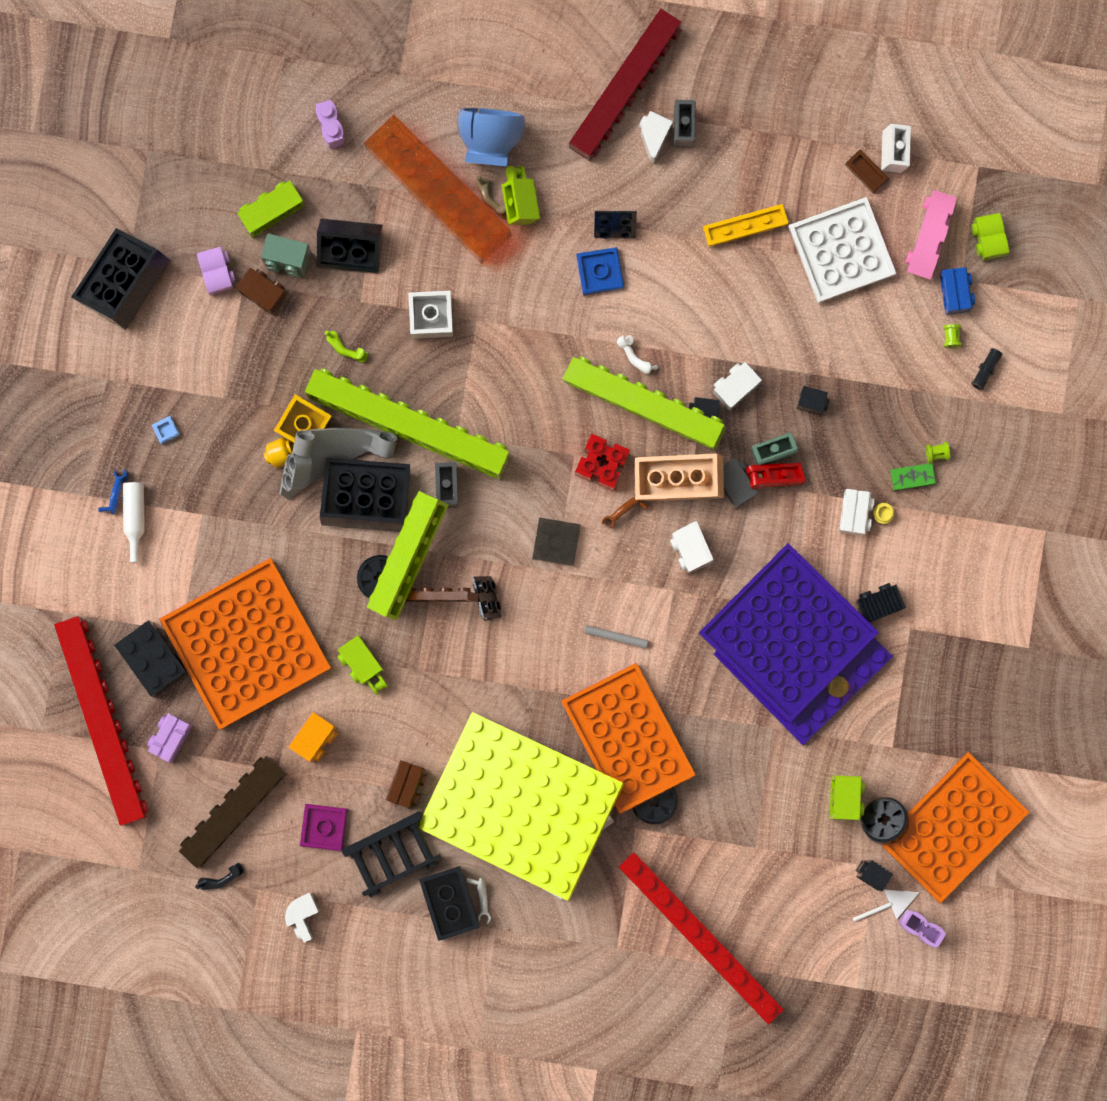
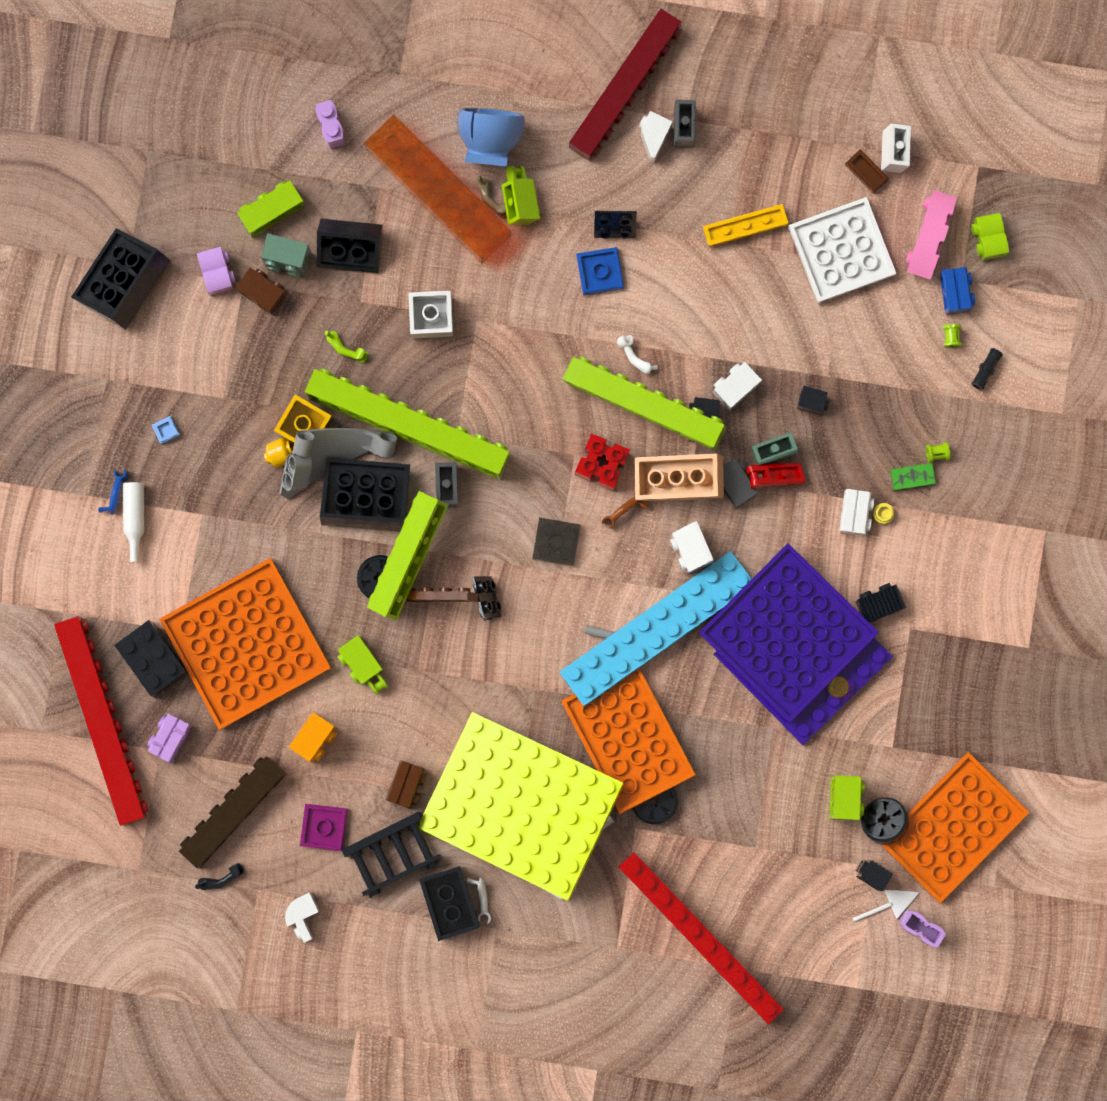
(655, 629): none -> medium azure plate

